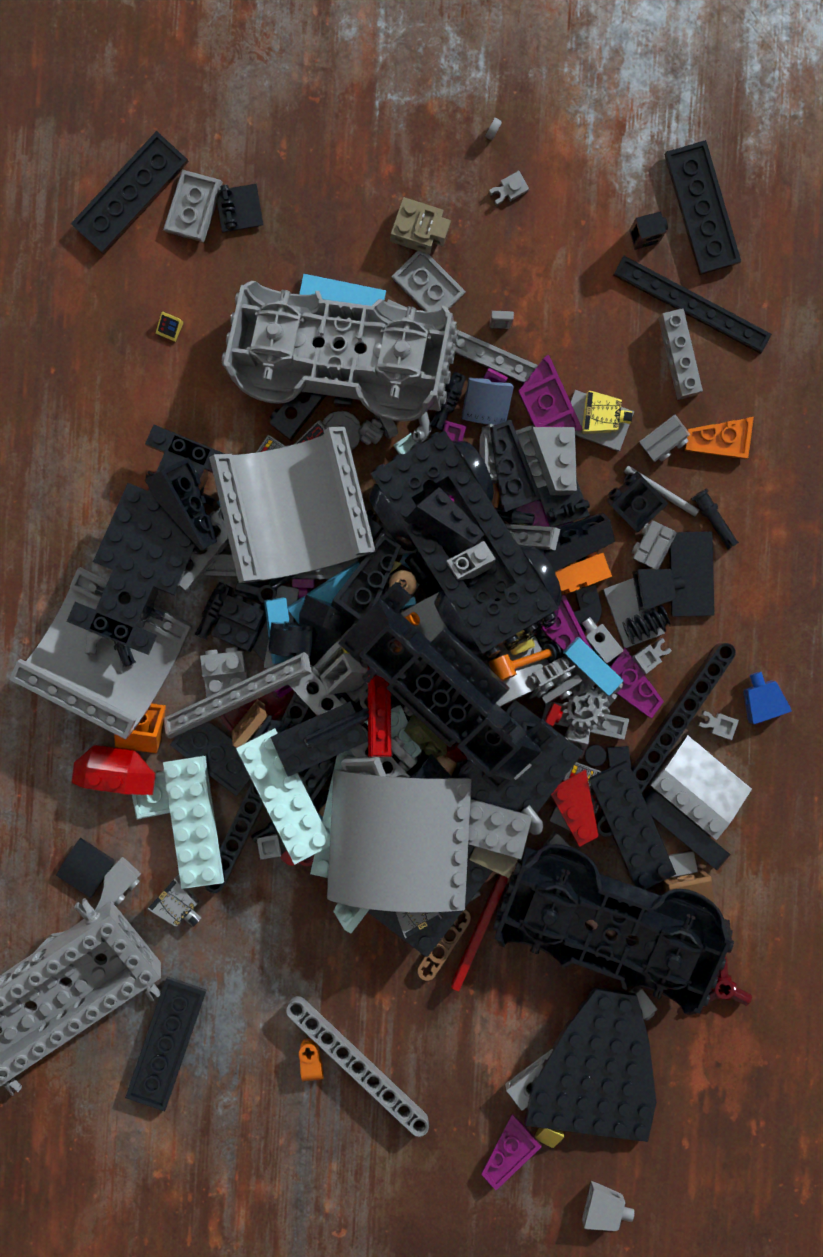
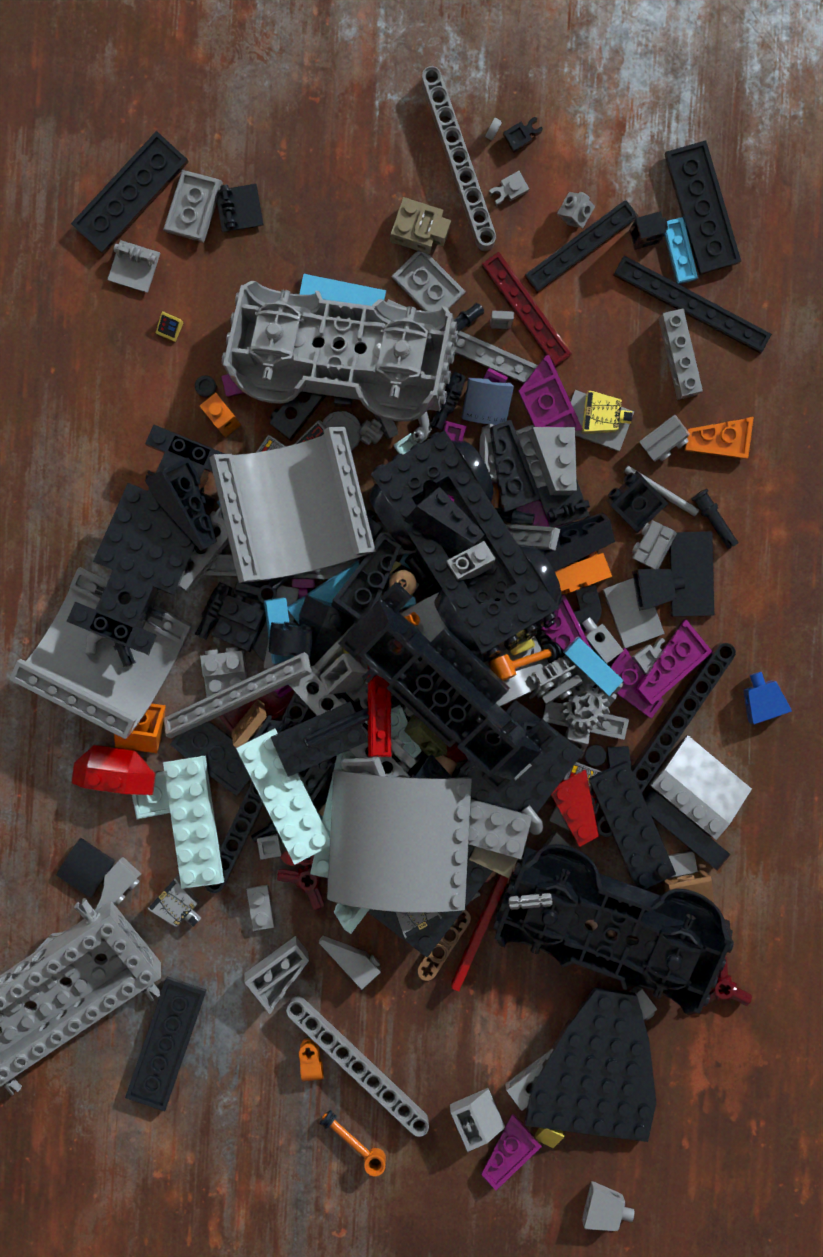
(133, 266): none -> light grey hinge
(205, 386): none -> black tile
(220, 415): none -> orange torso
(230, 387): none -> magenta tile
(260, 907): none -> light grey plate
(276, 972): none -> light grey wedge
(312, 888): none -> dark red bush
(355, 962): none -> light grey slope
(375, 1153): none -> orange piece
(458, 149): none -> light grey beam
(466, 318): none -> black axle
(477, 1119): none -> light grey slope
(520, 135): none -> black plate
(526, 309): none -> dark red tile
(530, 901): none -> light grey axle
(553, 714): red plate -> none
(576, 209): none -> light grey brick
(581, 246): none -> black tile
(646, 623): black piece -> none
(676, 660): none -> magenta wing
(680, 251): none -> medium azure tile
(721, 725): light grey plate -> none

